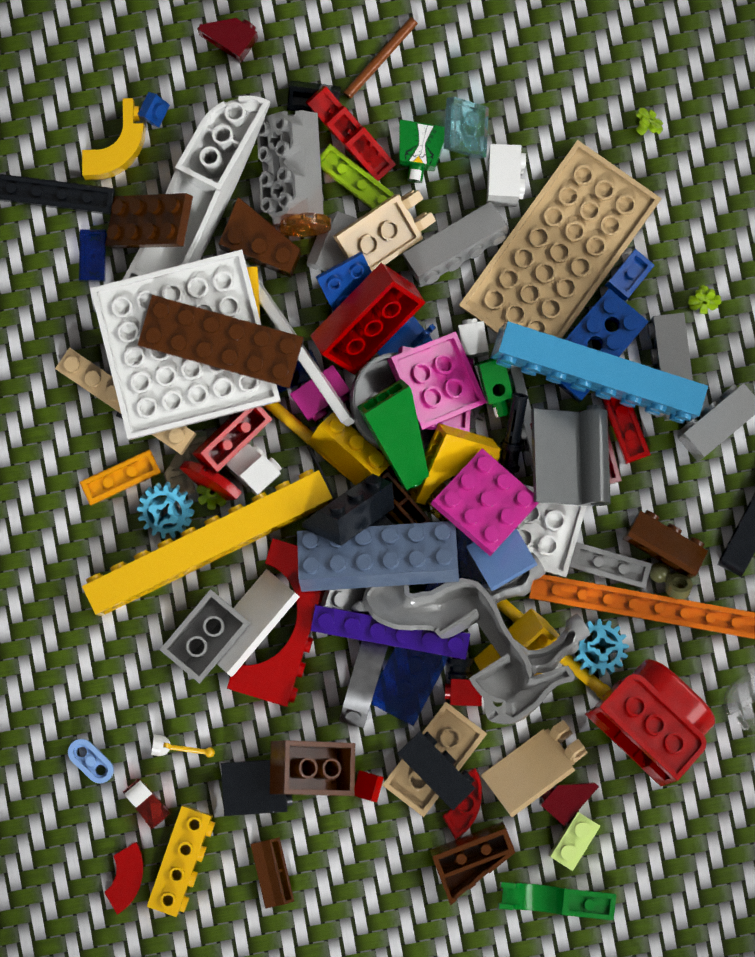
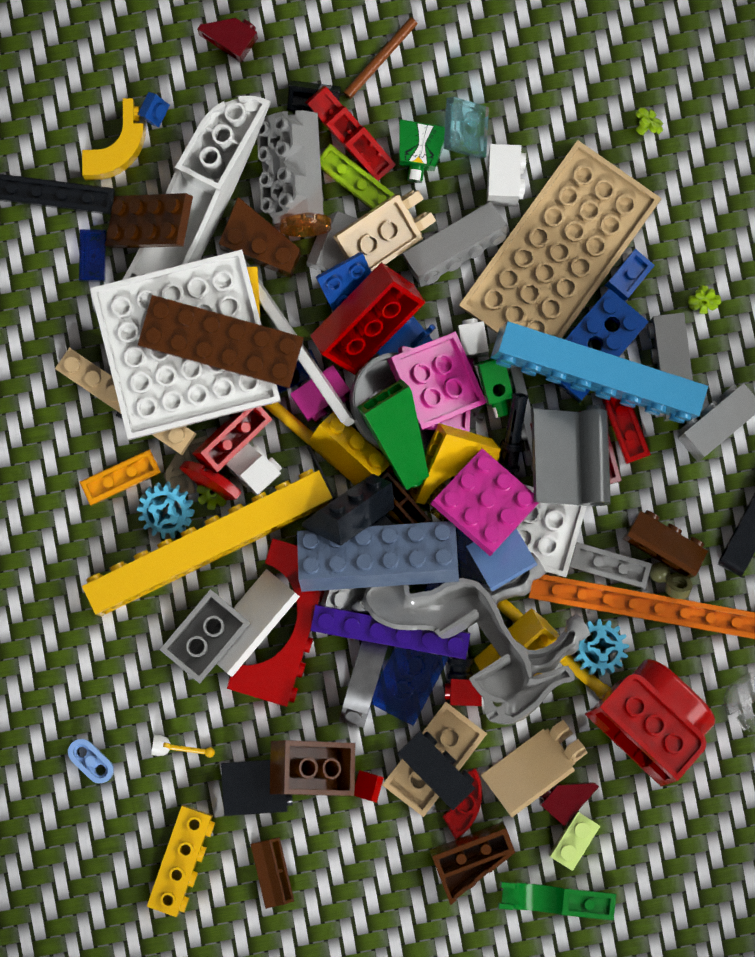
(128, 878): red tile -> none
(146, 803): clear red leg -> none

